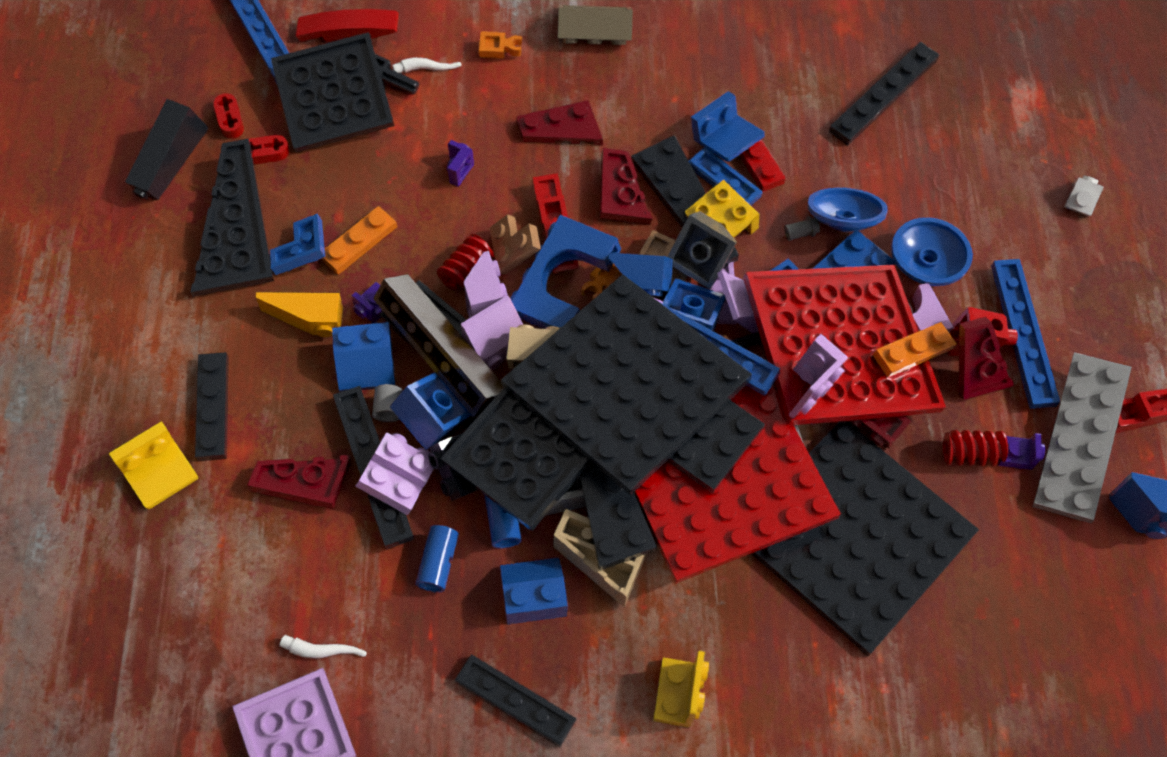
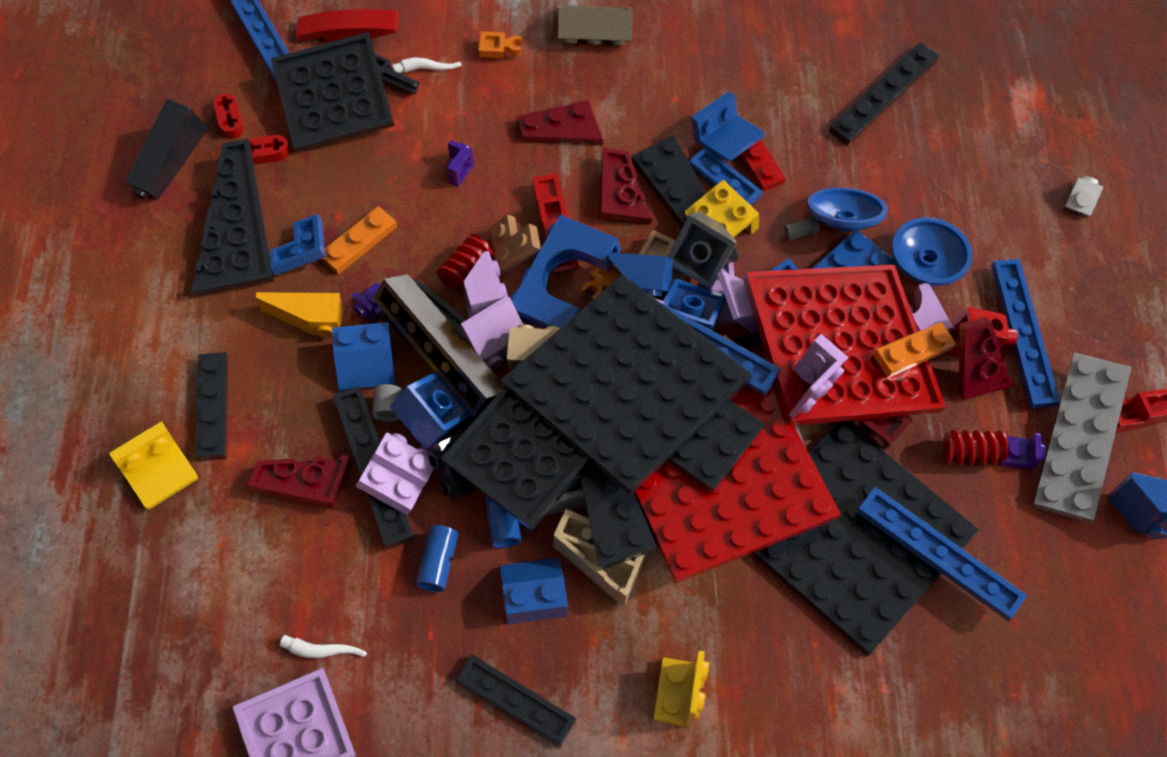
(942, 554): none -> blue plate

